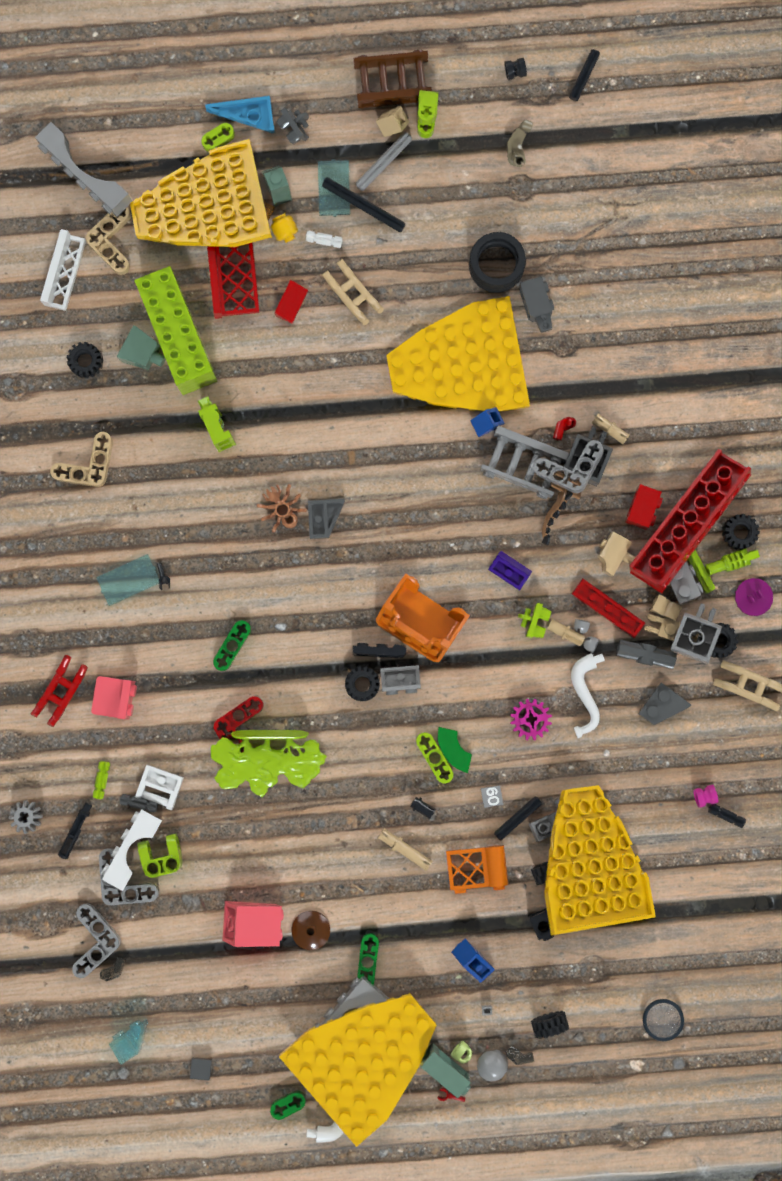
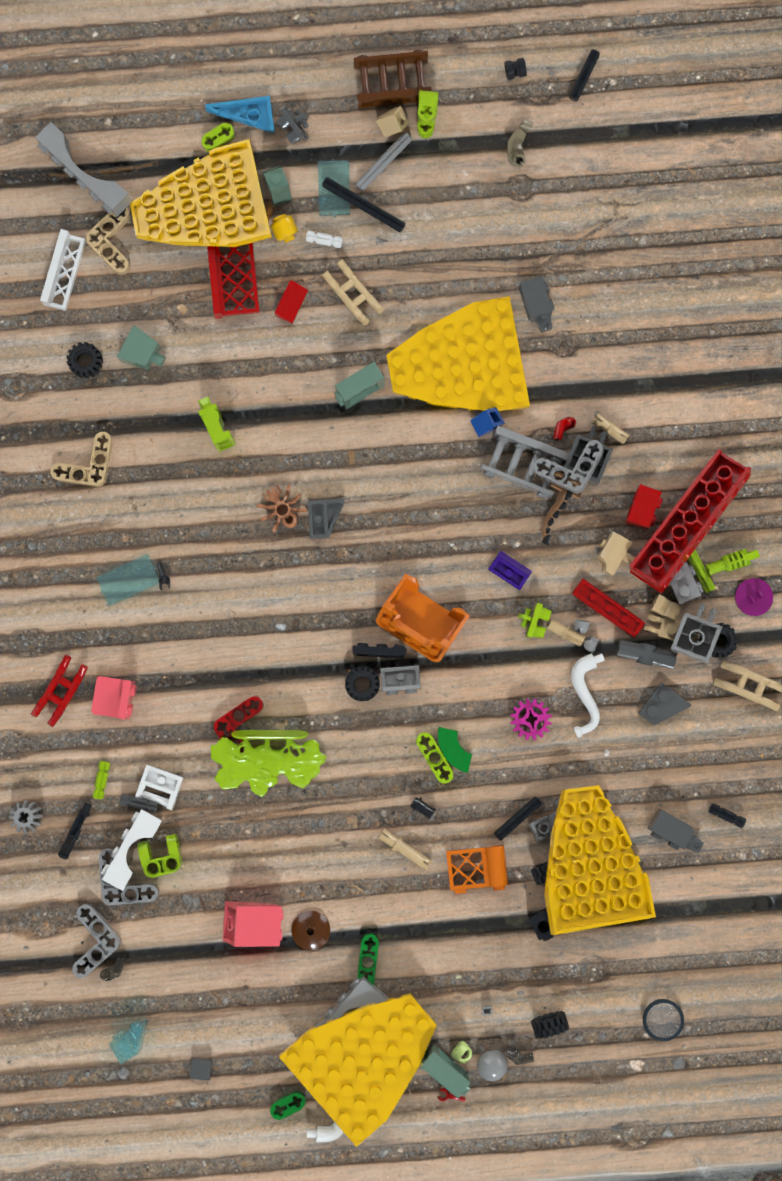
(175, 330): lime brick -> none
(229, 661): green beam -> none
(359, 385): none -> sand green window
(472, 960): blue slope -> none
(491, 796): light grey tile -> none
(503, 240): black tyre -> none
(675, 831): none -> dark grey hinge
(705, 796): dark pink wheel -> none
(748, 523): black tyre -> none

